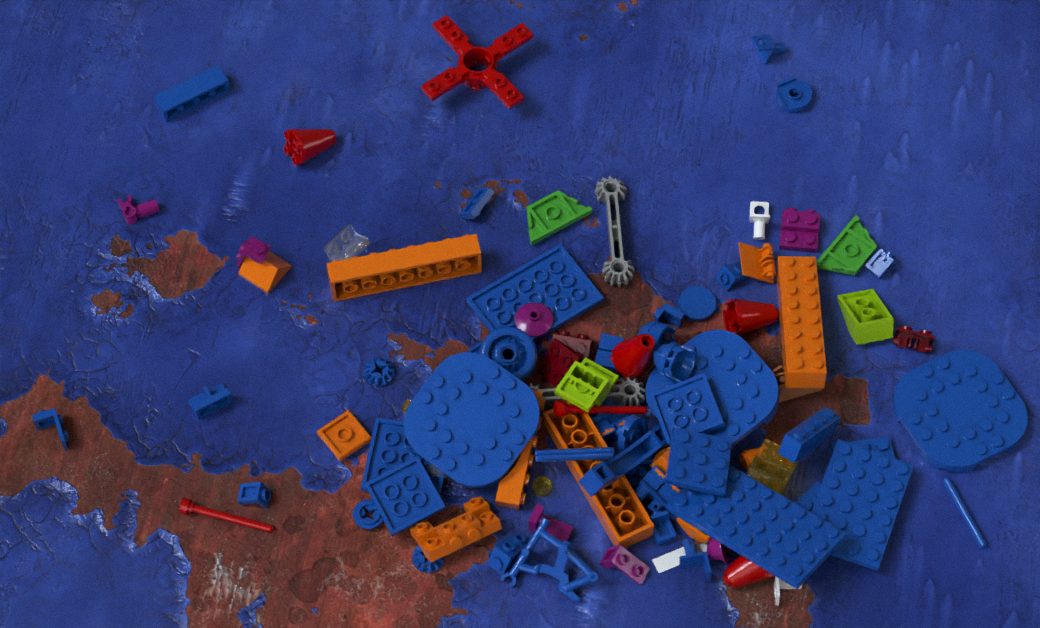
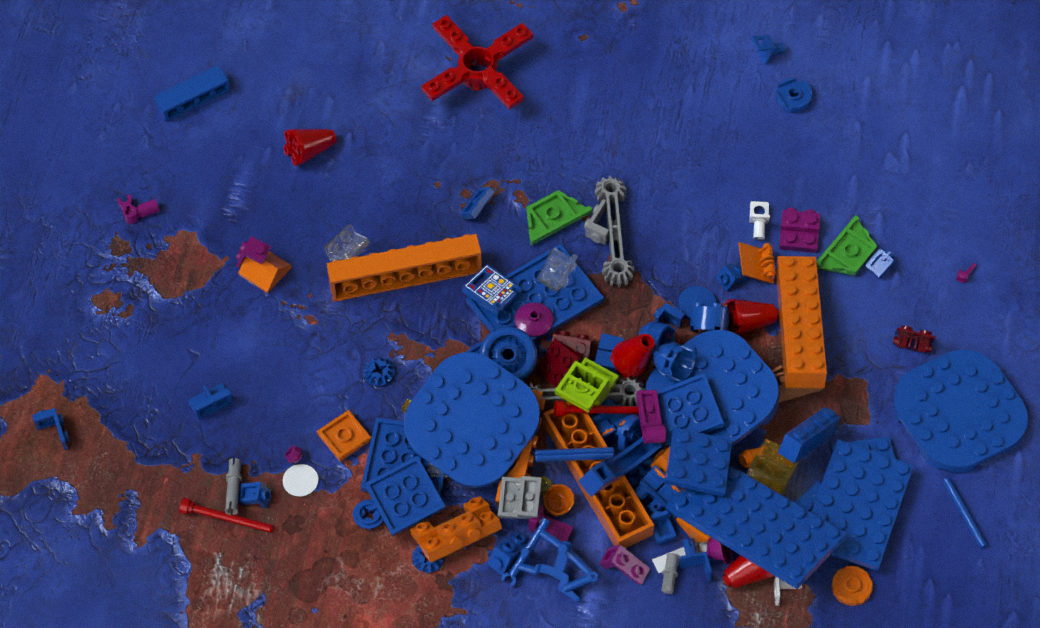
(233, 479): none -> light grey pin
(293, 454): none -> magenta plate
(300, 480): none -> white sticker
(493, 291): none -> blue container
(519, 497): none -> light grey slope
(557, 269): none -> clear bracket
(558, 500): none -> orange hair
(593, 230): none -> light grey bracket
(650, 417): none -> magenta plate
(670, 573): none -> light grey axle
(709, 317): none -> blue brick
(852, 585): none -> orange tile
(866, 316): lime slope -> none
(962, 276): none -> magenta hand

